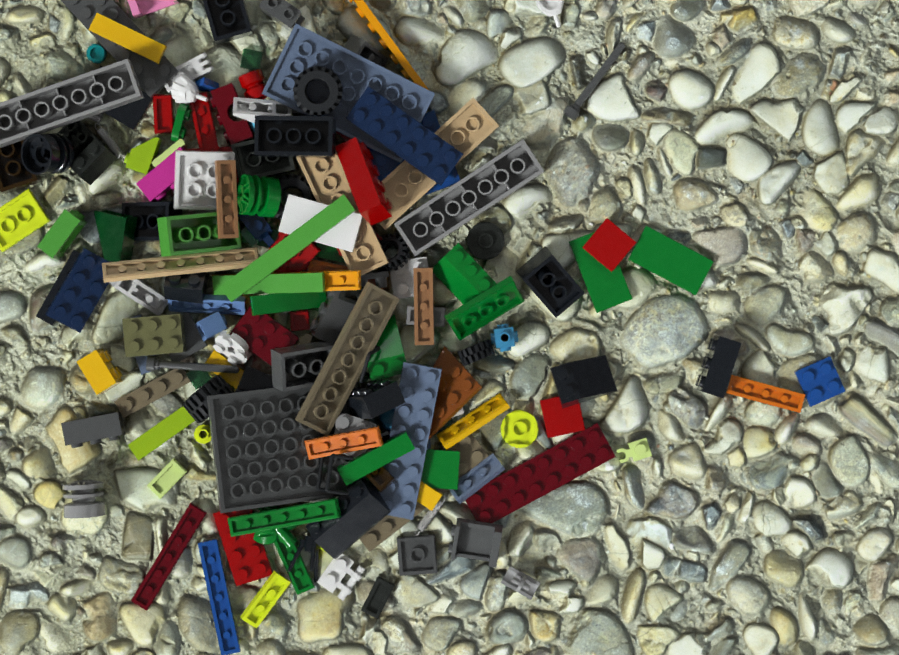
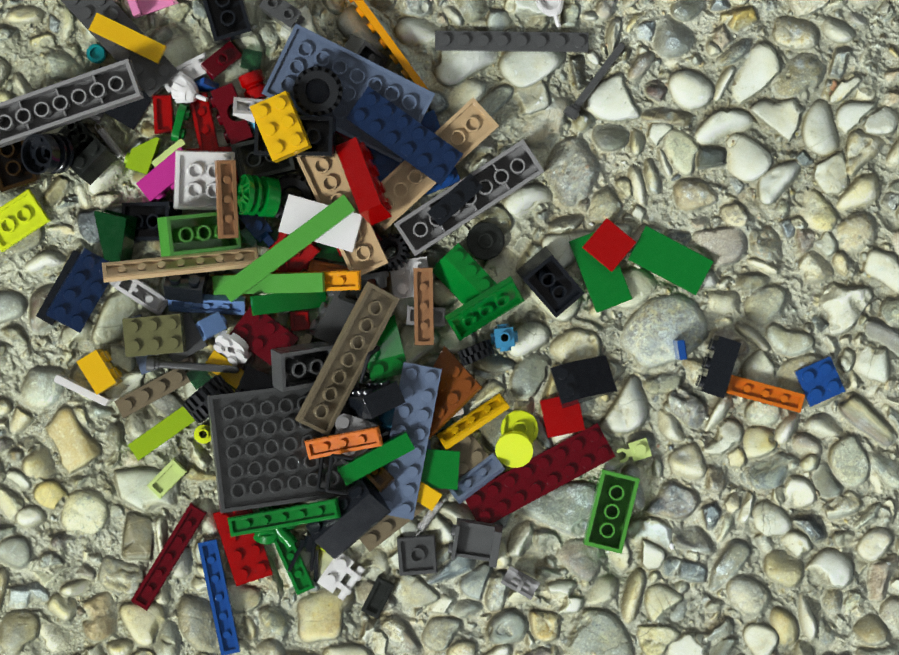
(62, 233): bright green window -> none
(81, 389): none -> white tile
(83, 499): light grey wheel -> none
(93, 429): dark grey brick -> none
(221, 60): none -> dark red plate
(265, 599): neon yellow plate -> none
(280, 127): none -> yellow brick
(455, 199): none -> black plate
(511, 41): none -> dark grey plate
(514, 449): none -> neon yellow tile
(611, 510): none -> bright green brick
(680, 349): none -> blue tile

